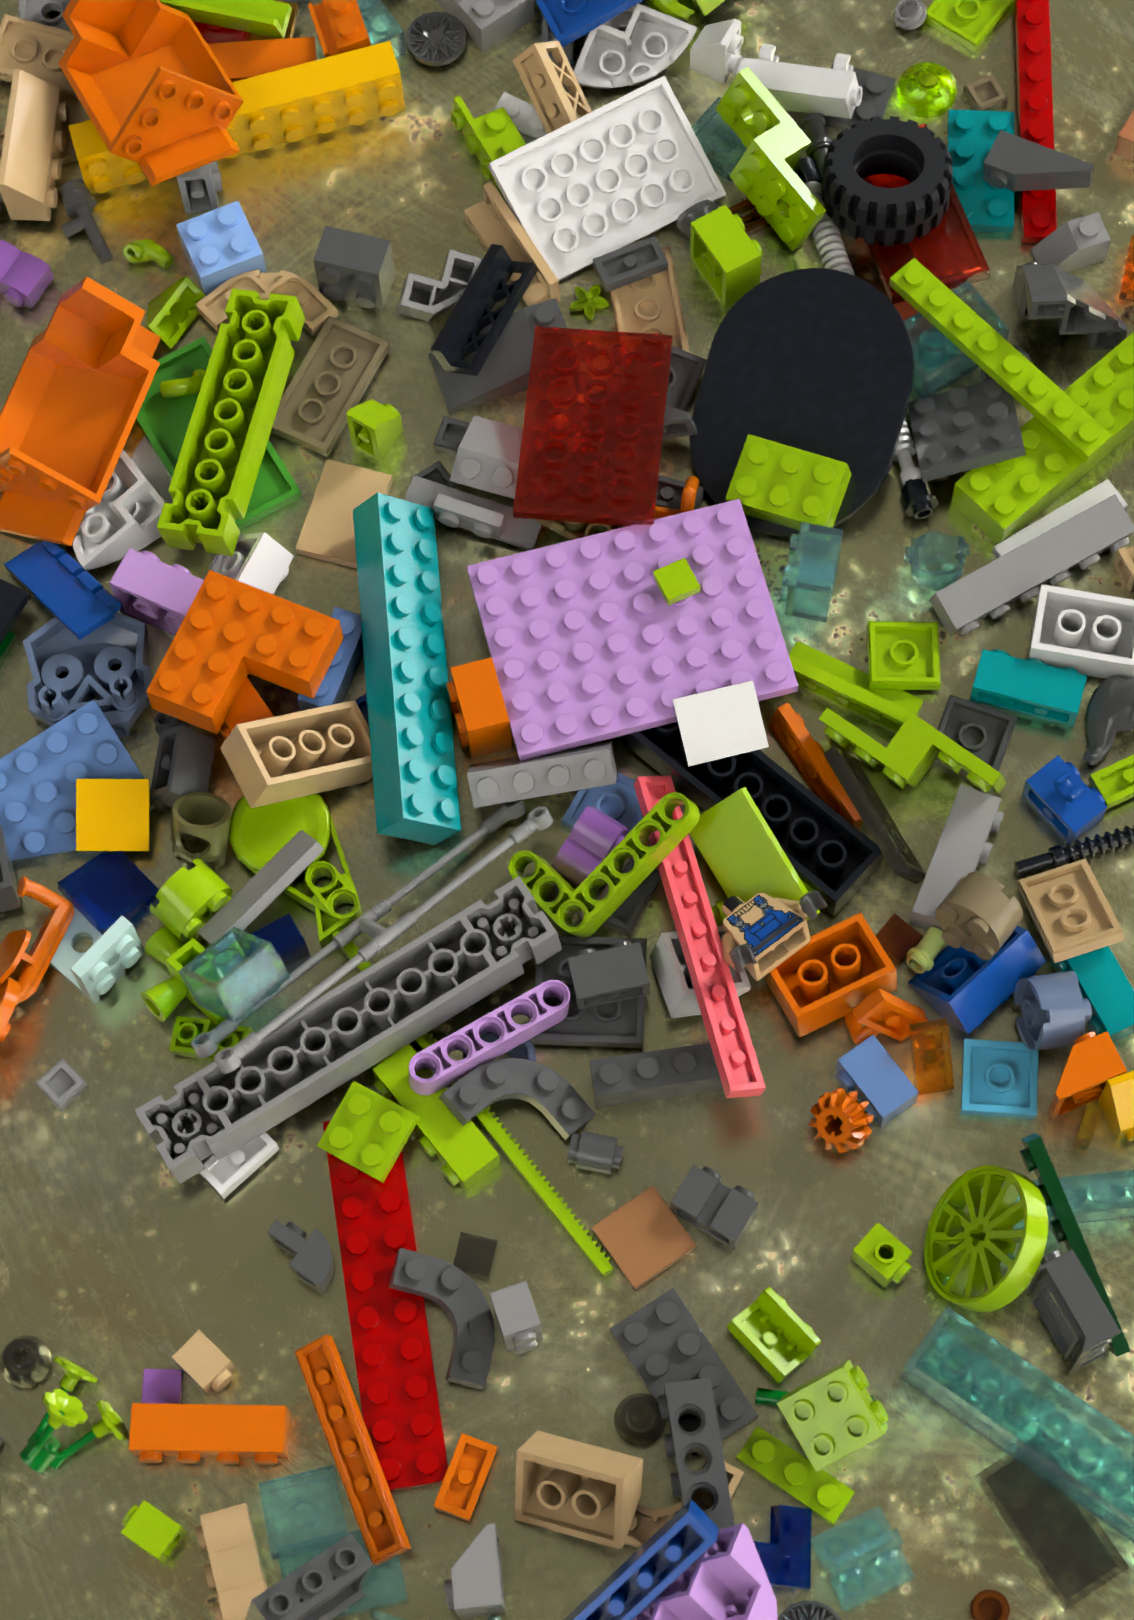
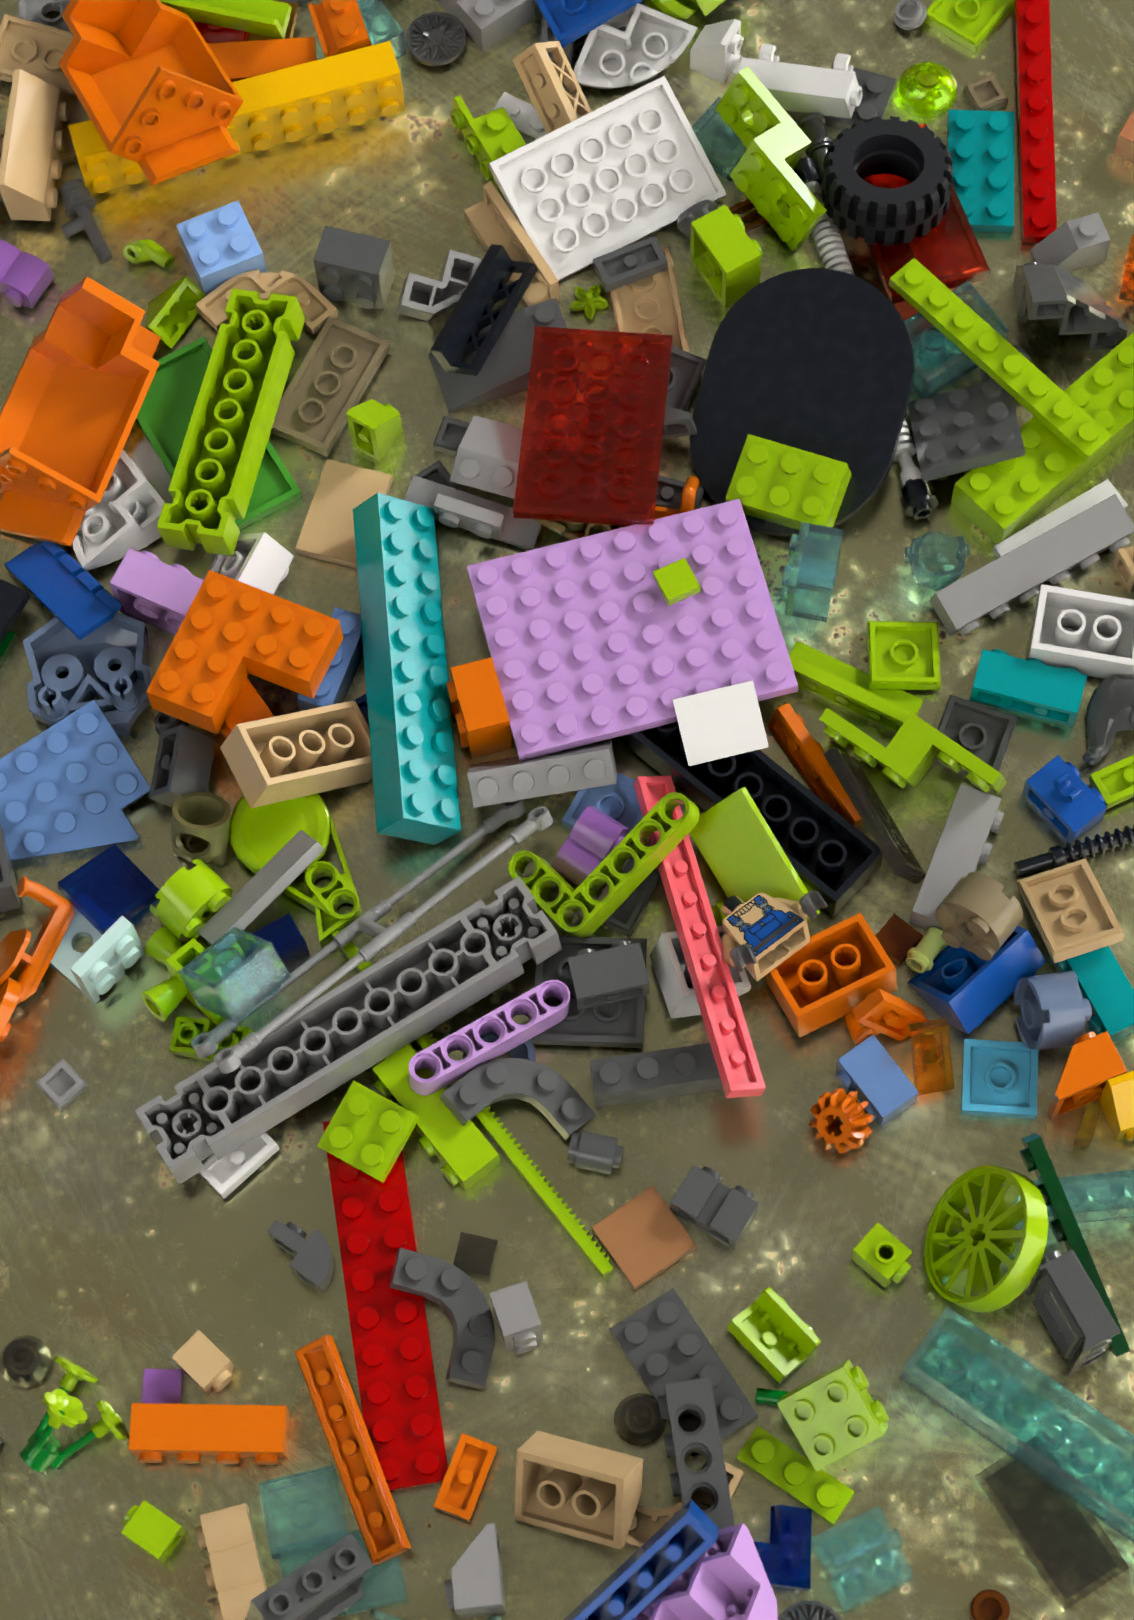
(112, 814): yellow tile -> none
(183, 386): lime arm -> none
(200, 188): light grey brick -> none
(1030, 166): dark grey slope -> none

